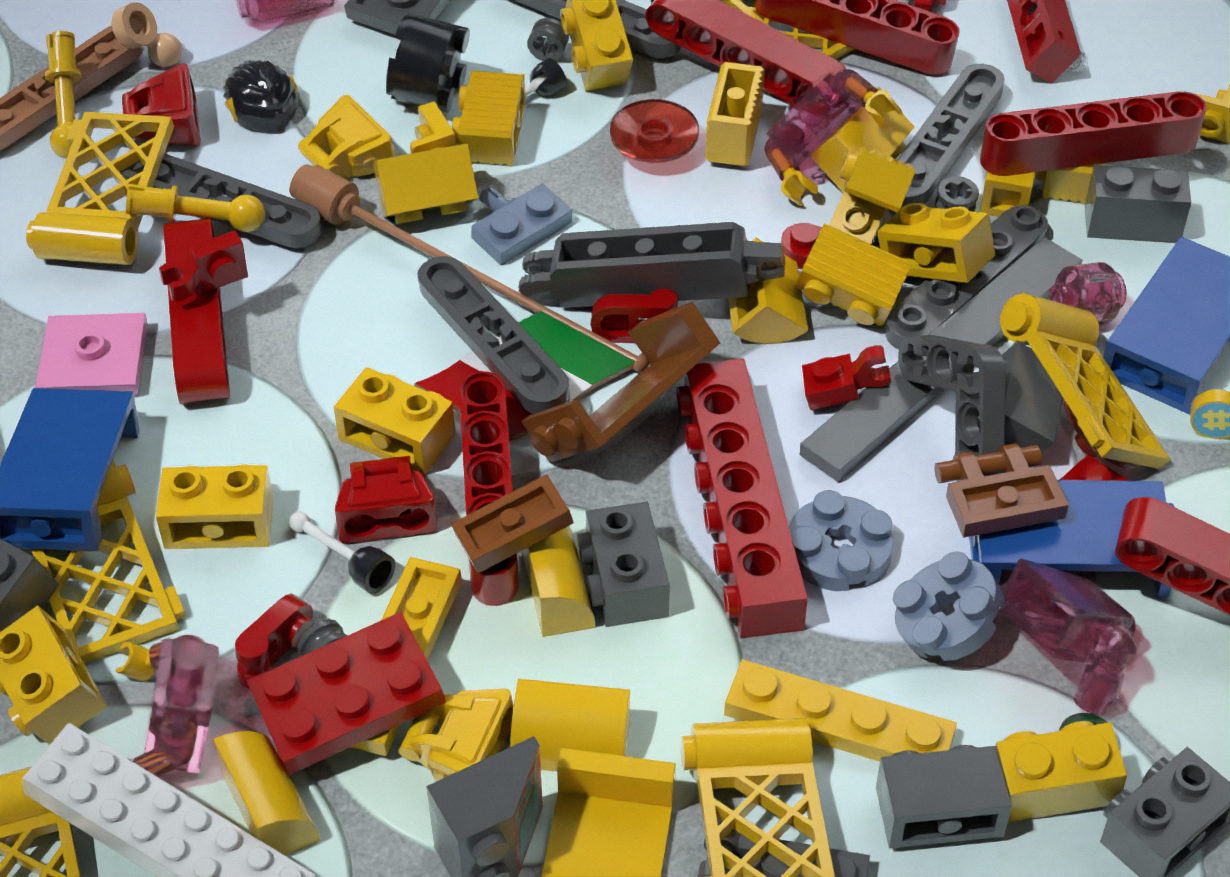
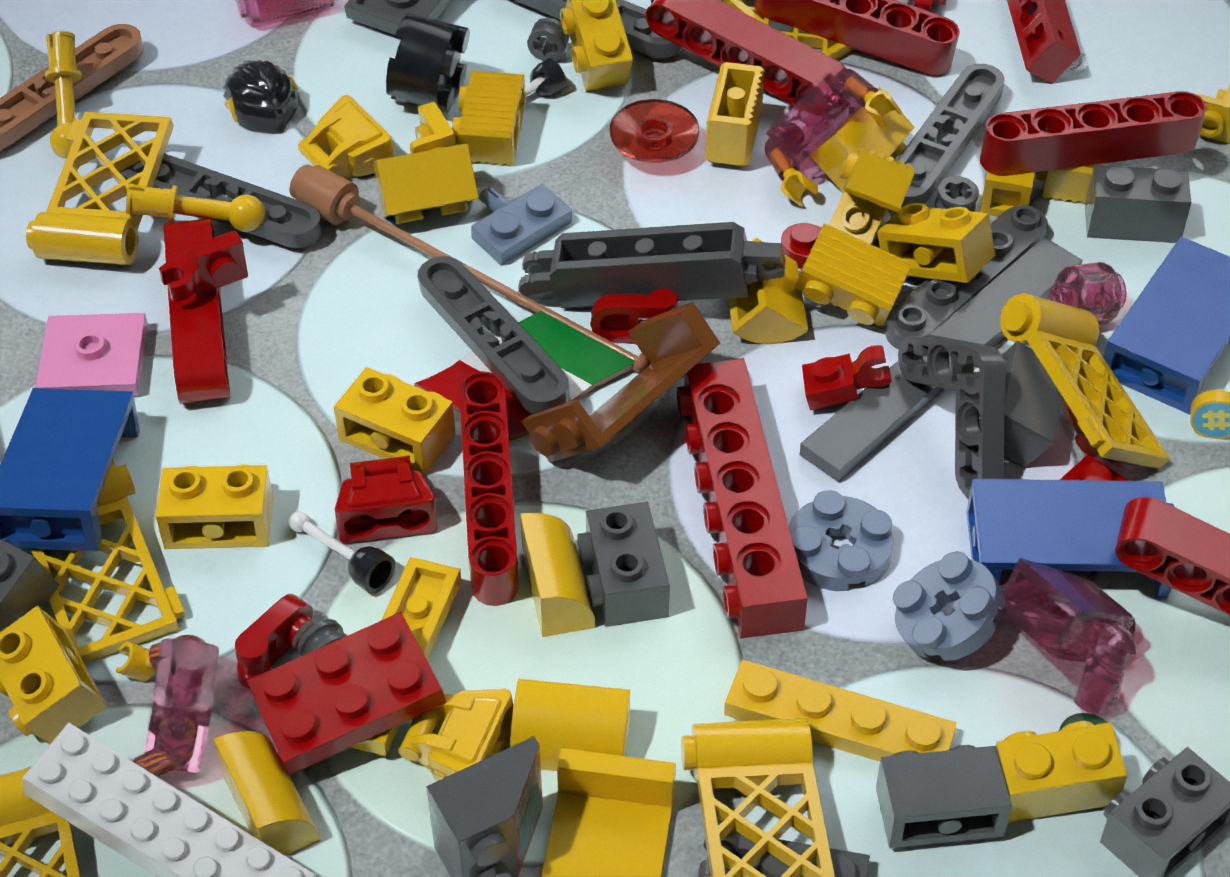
(137, 27): light nougat plate -> none
(169, 96): red piece -> none
(512, 523): dark orange plate -> none
(1002, 500): dark orange plate -> none

